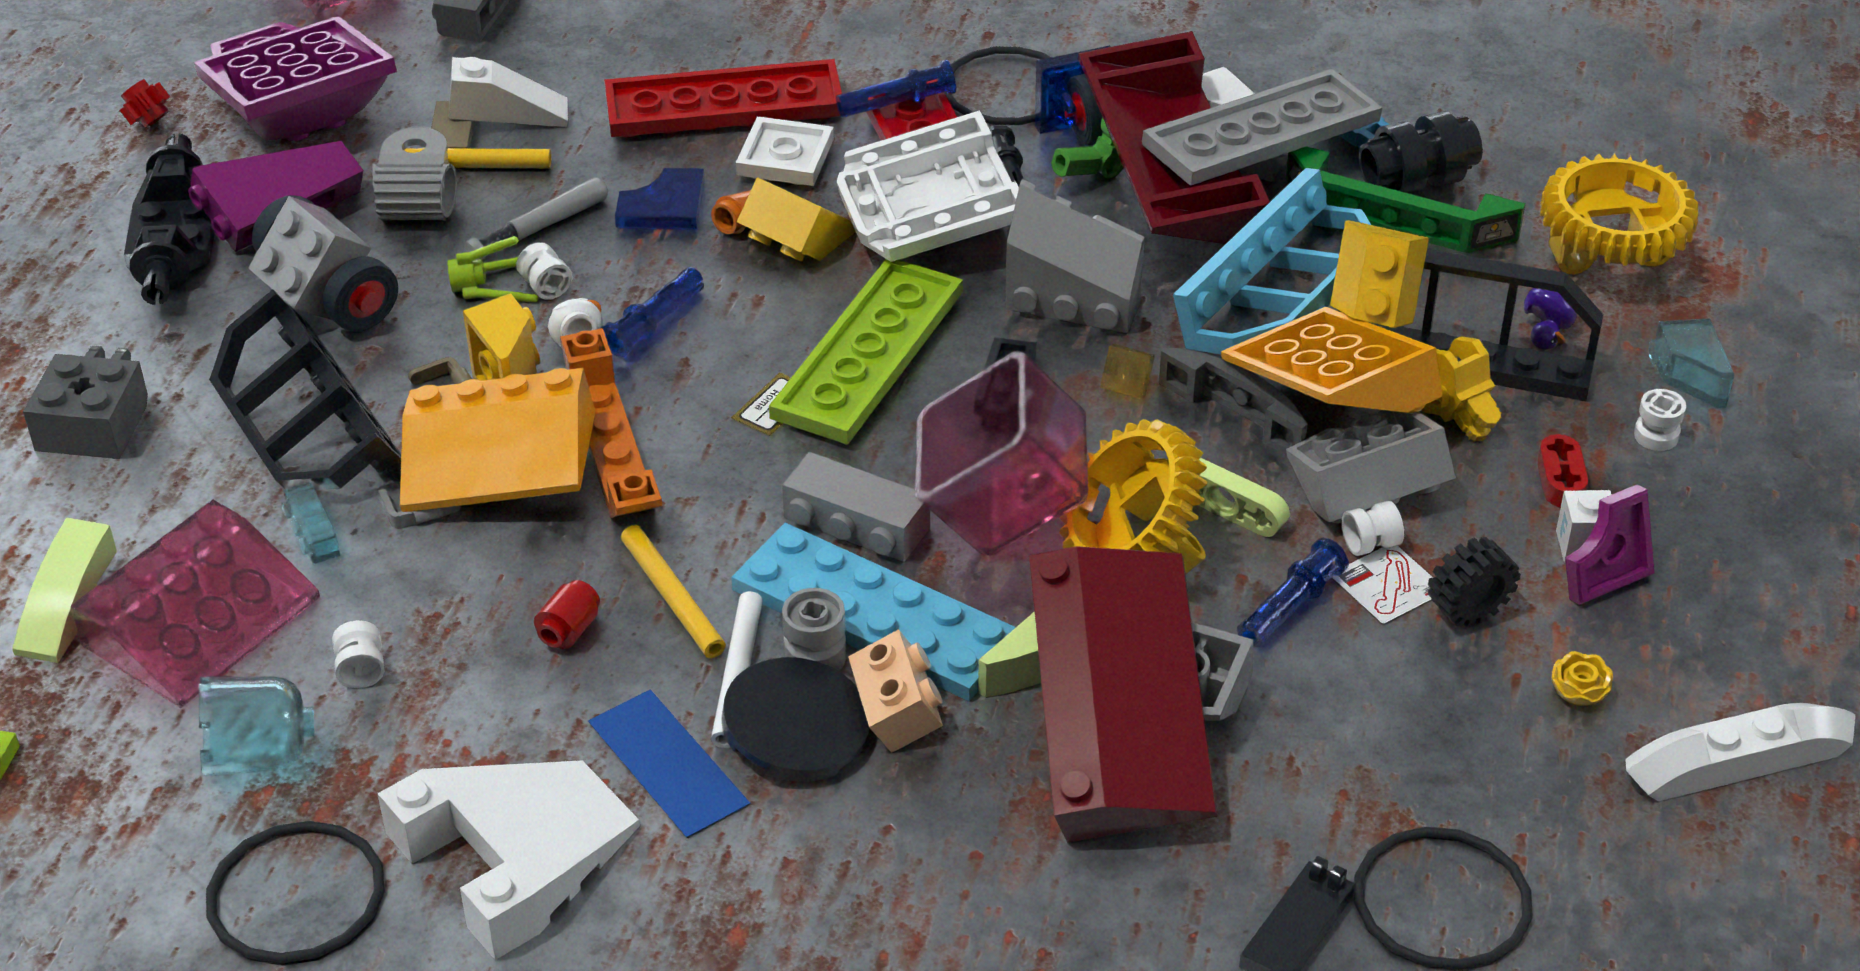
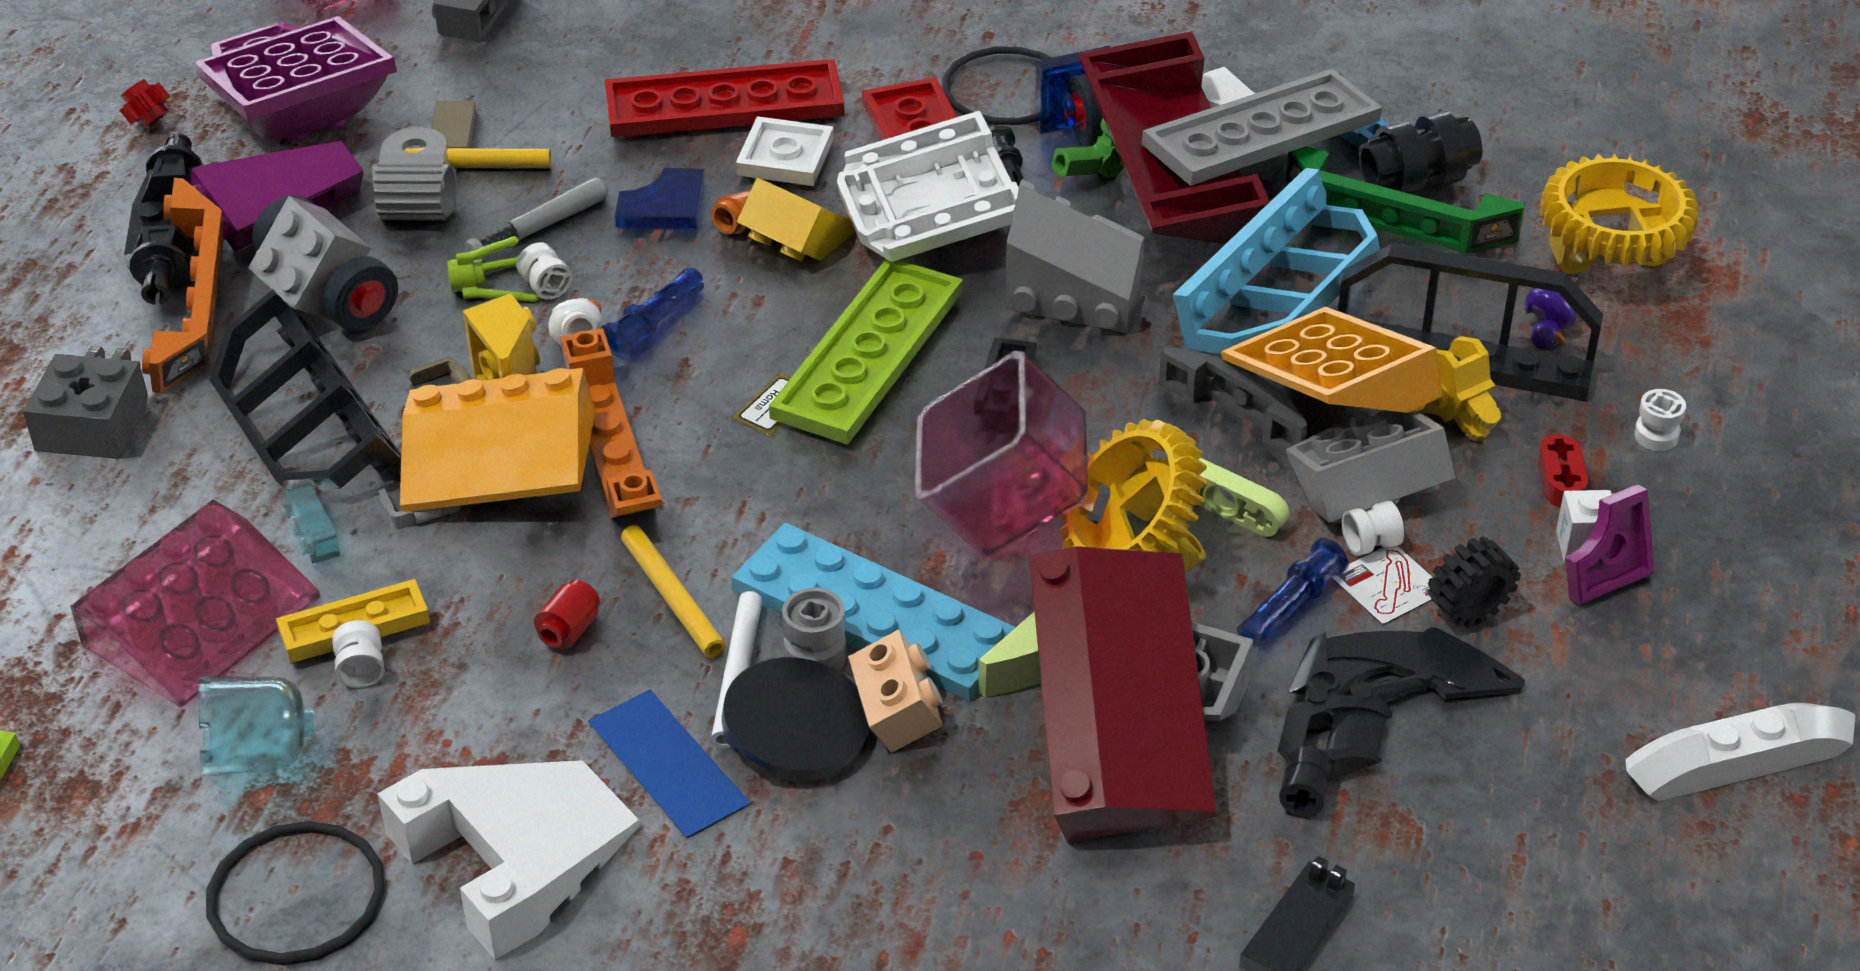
(65, 575): yellowish green slope -> none
(181, 353): none -> orange slope
(388, 608): none -> yellow plate
(496, 94): white slope -> none
(855, 506): light grey brick -> none
(906, 88): clear blue pin -> none
(1127, 371): clear yellow tile -> none
(1358, 719): none -> black piece
(1379, 274): yellow slope -> none
(1440, 962): black piece -> none
(1582, 678): yellow plate -> none
(1692, 360): clear light blue slope -> none

